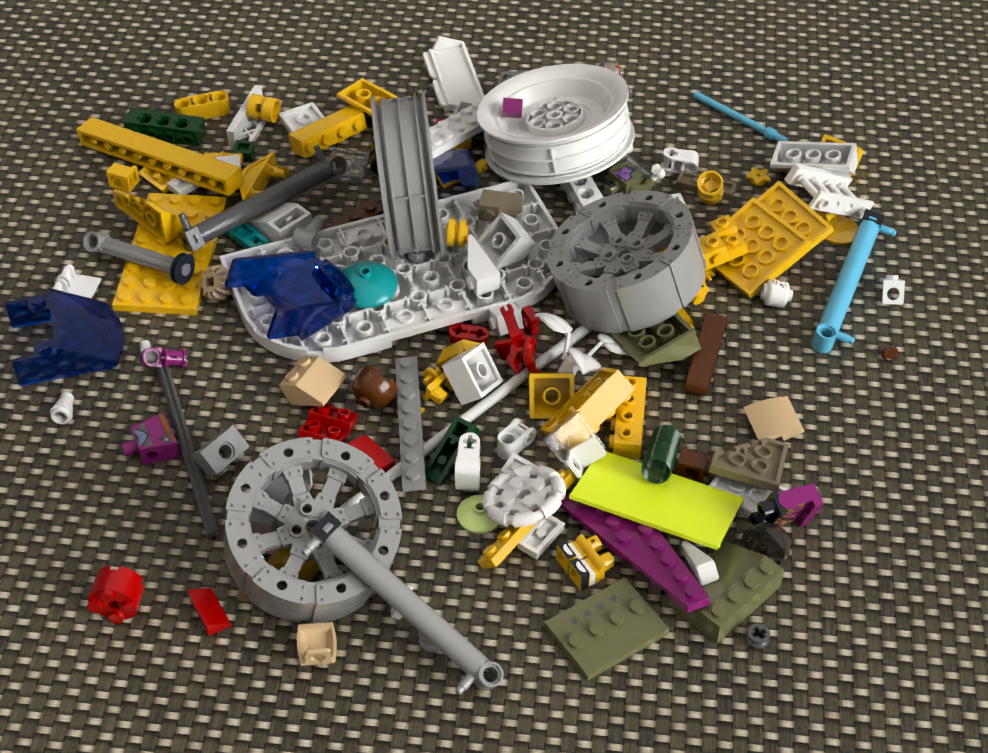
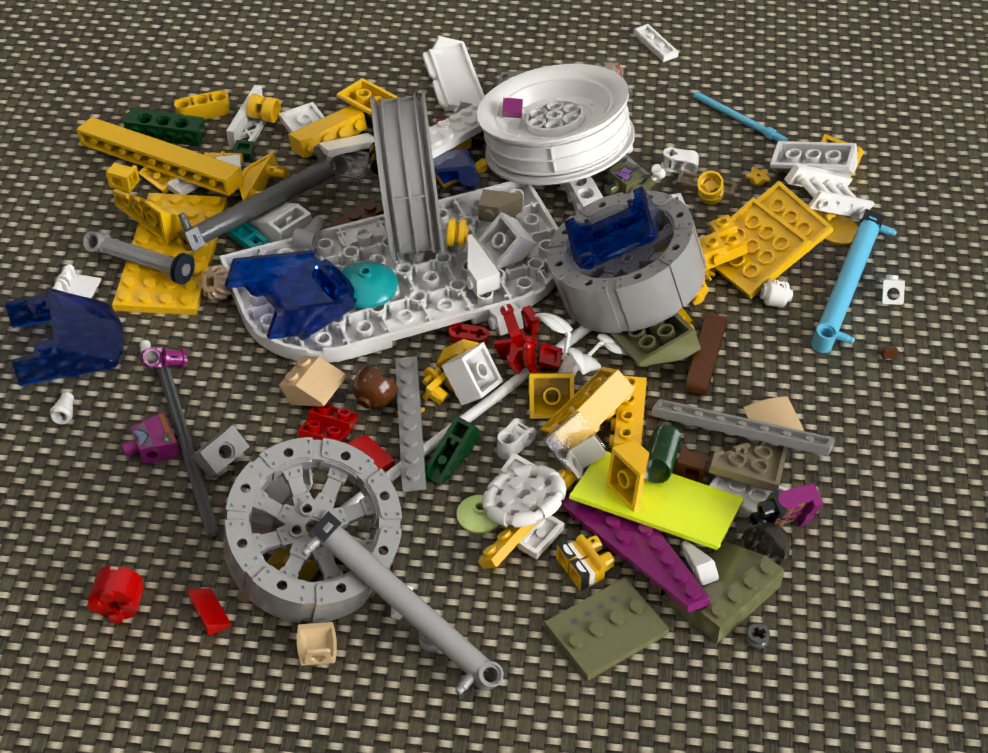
(347, 144): none -> white tile
(468, 463): white piece -> none
(549, 356): none -> red plate
(614, 235): none -> clear blue windscreen
(628, 472): none -> yellow slope
(655, 42): none -> white tile
(748, 428): none -> light grey plate

